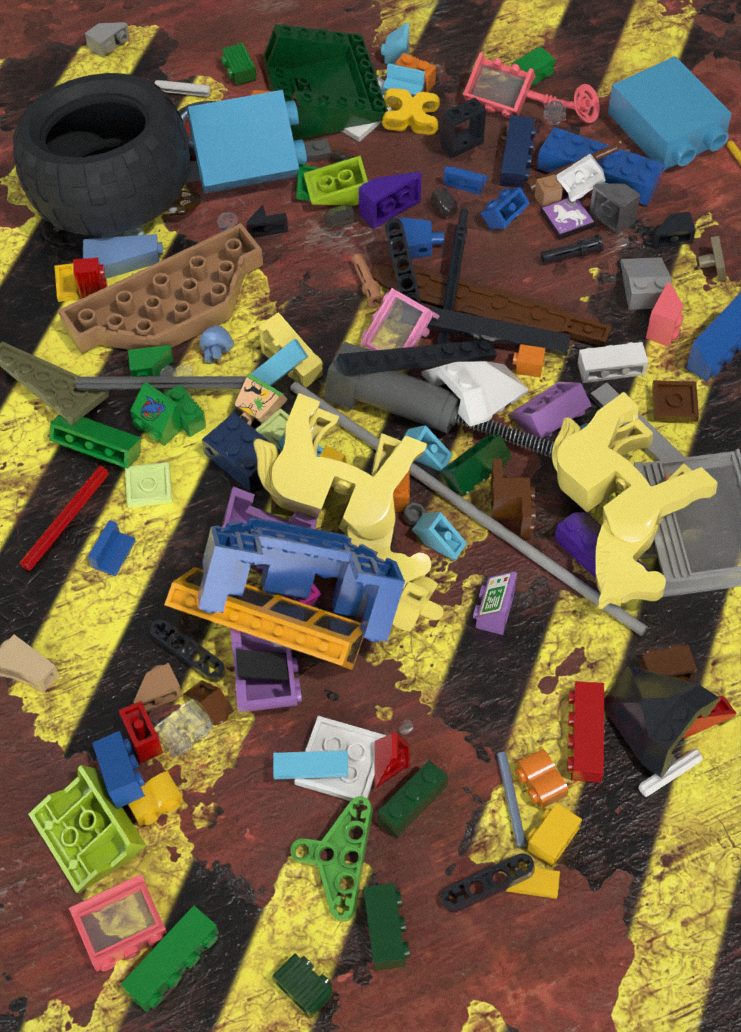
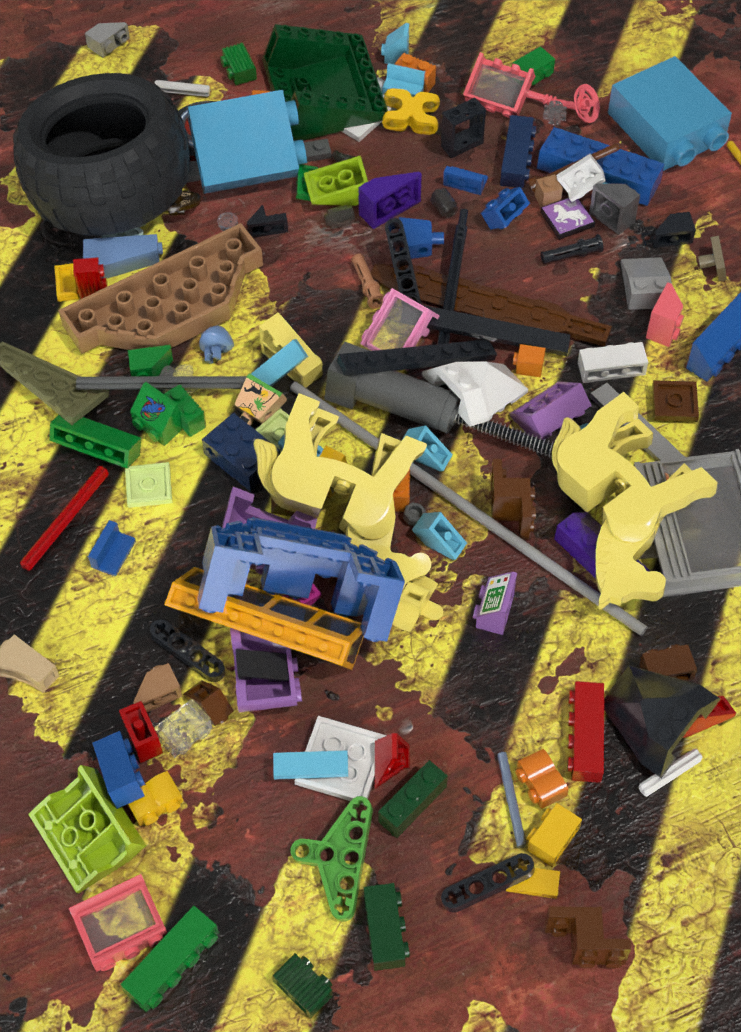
(475, 464): dark green brick -> none
(587, 936): none -> reddish brown bracket

